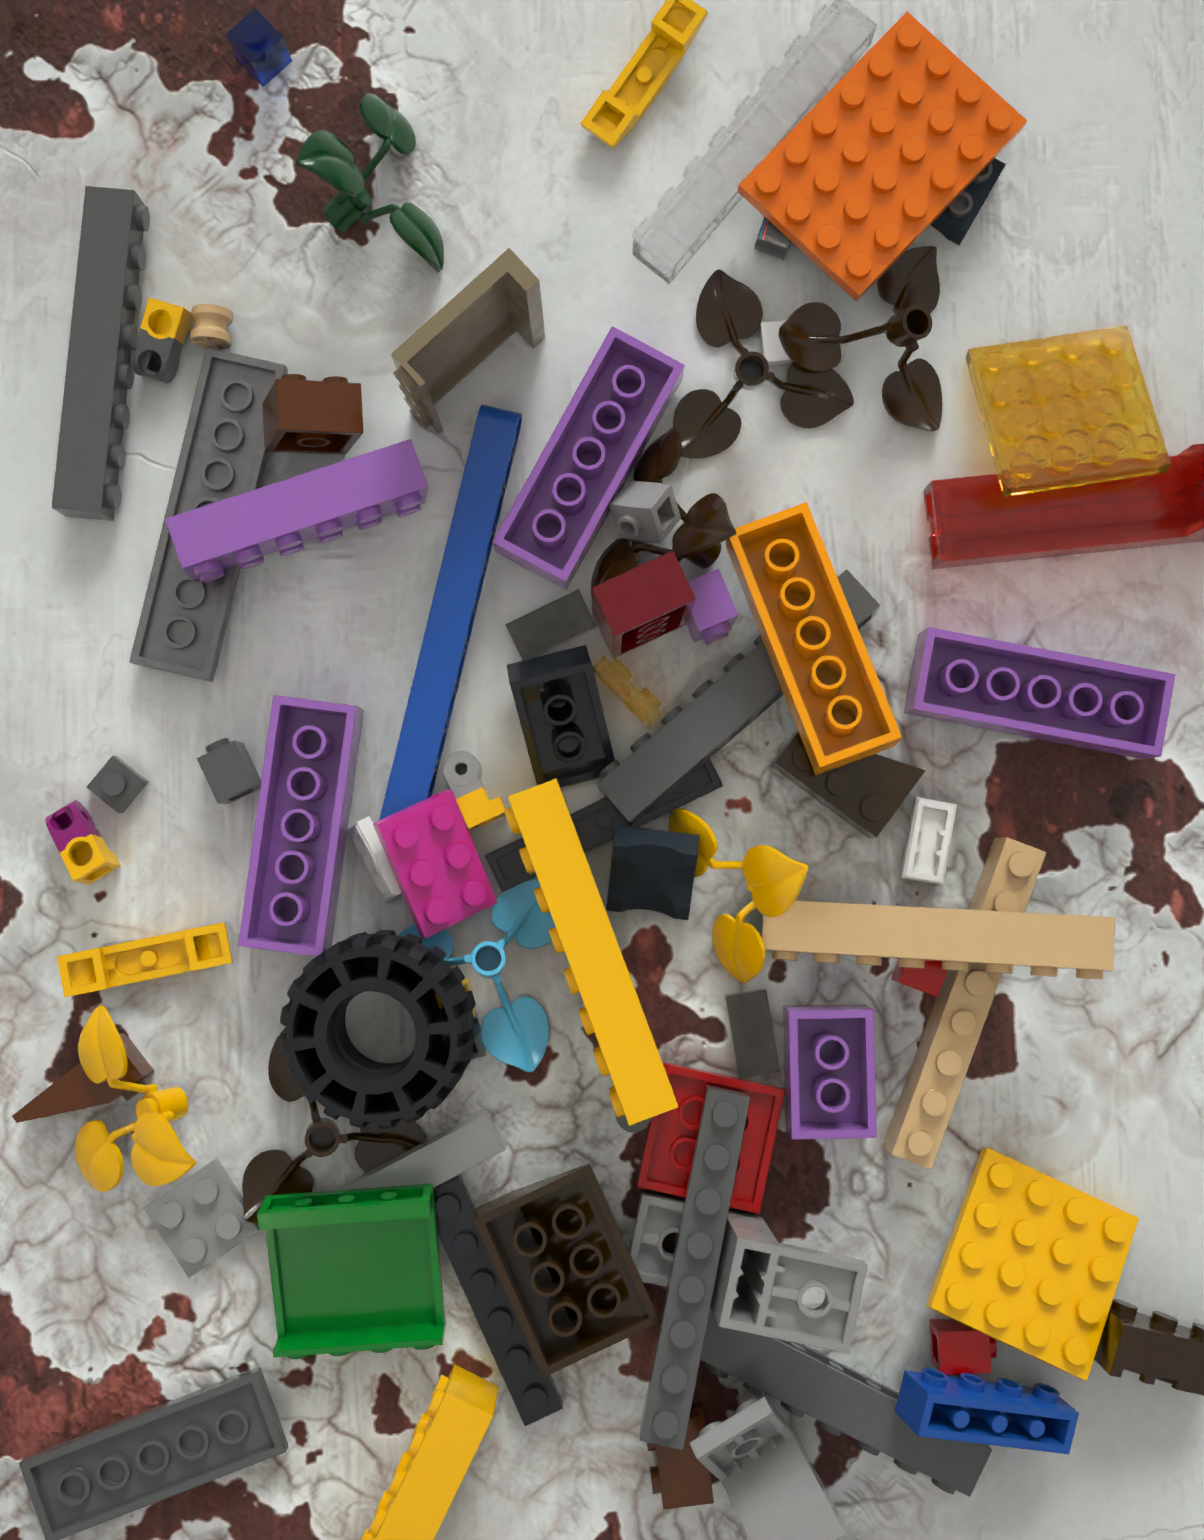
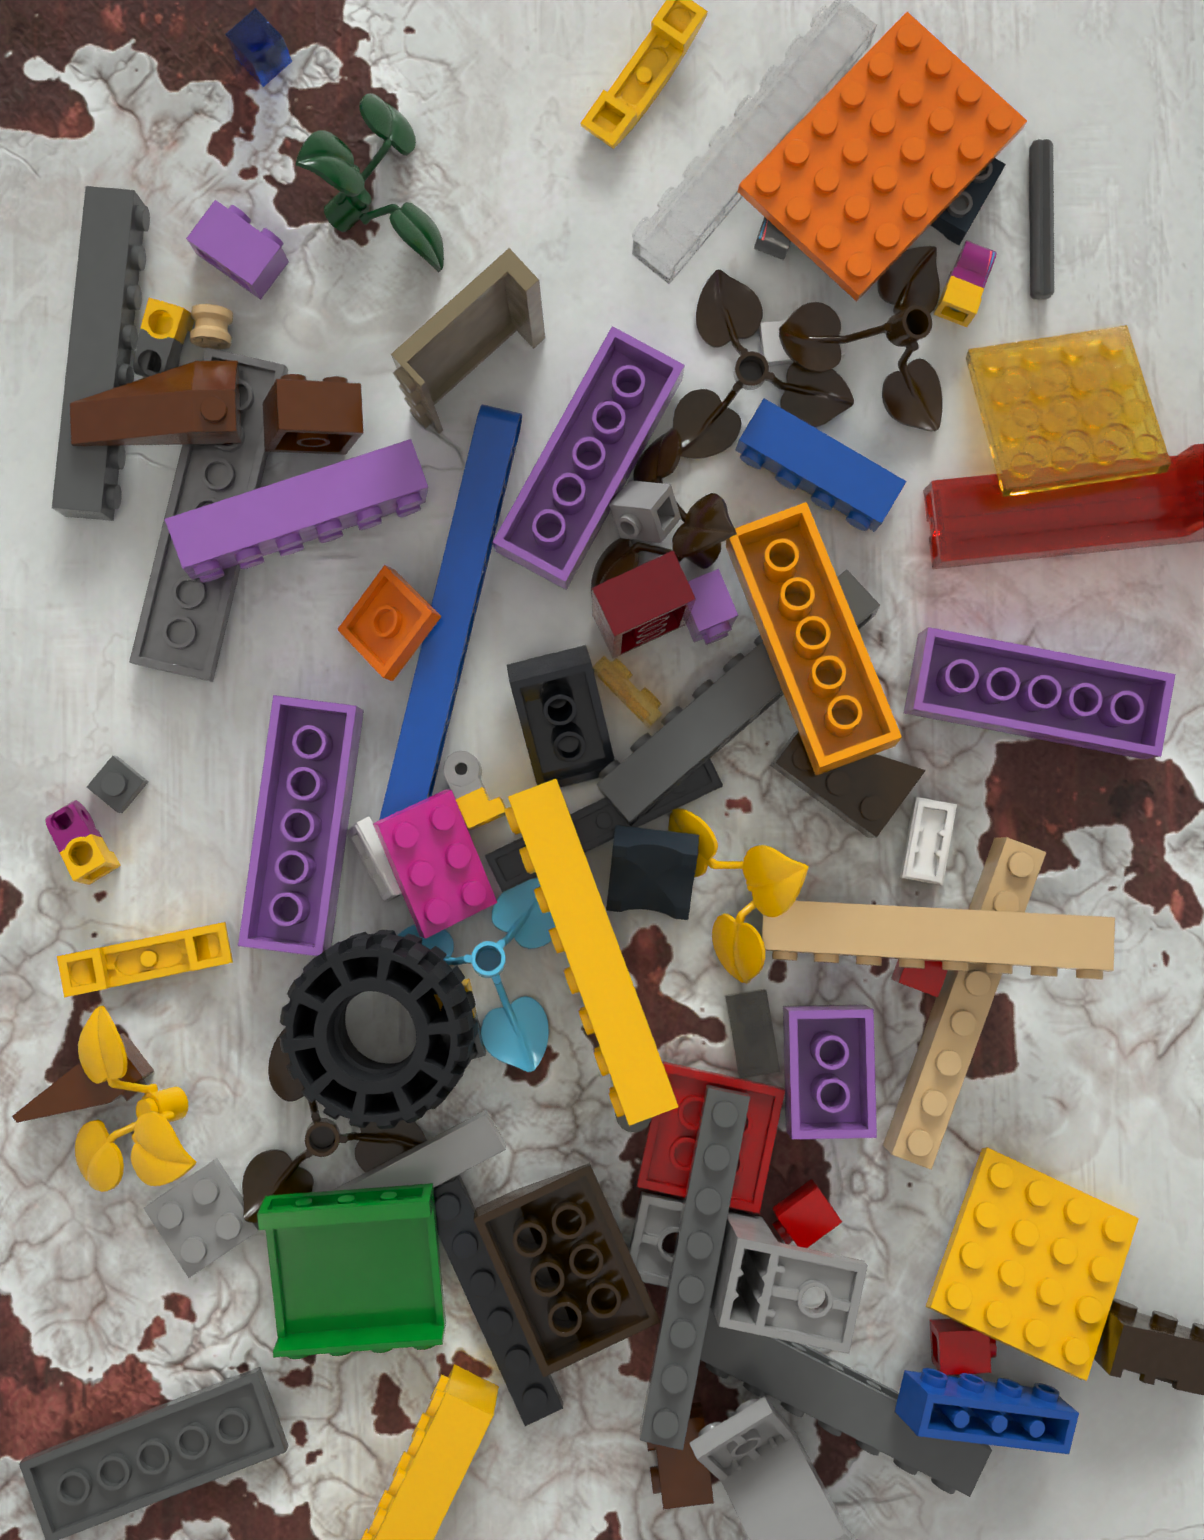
(169, 408): none -> reddish brown wedge
(229, 771): dark grey brick -> none
(238, 248): none -> medium lavender brick
(389, 623): none -> orange plate
(551, 625): clear smoke plate -> none
(805, 1216): none -> red brick
(819, 466): none -> blue brick
(966, 284): none -> leg
(1041, 219): none -> dark grey axle

